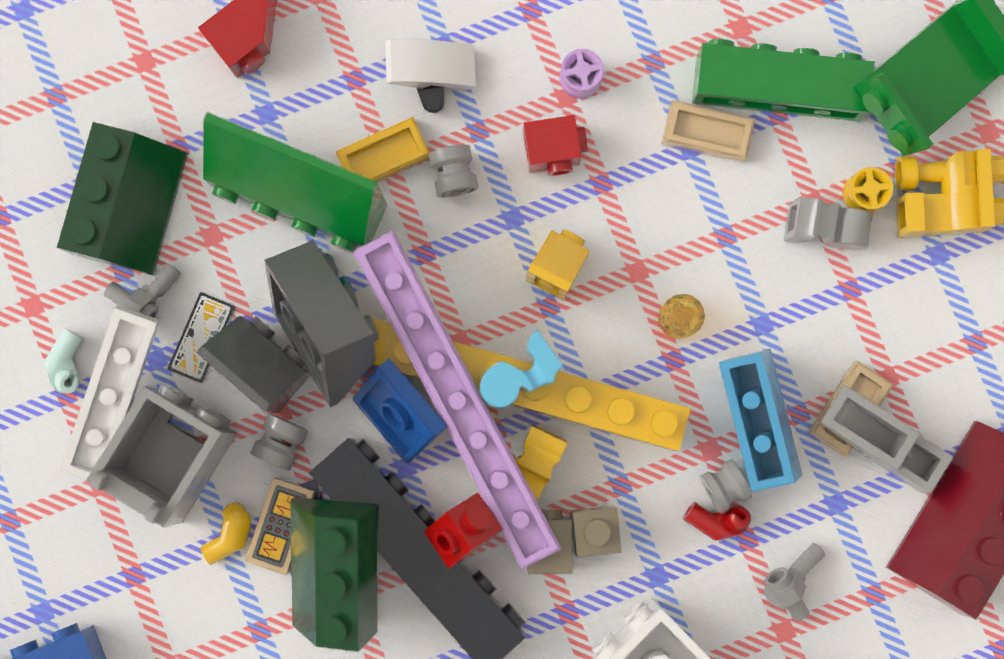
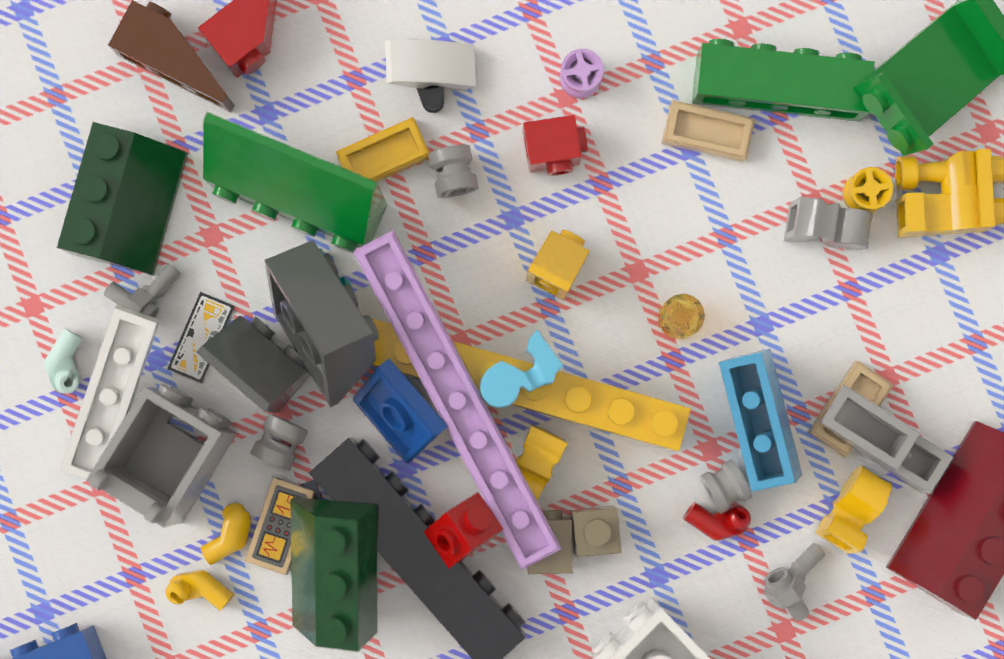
(156, 45): none -> reddish brown slope
(197, 585): none -> yellow arm
(858, 504): none -> yellow leg

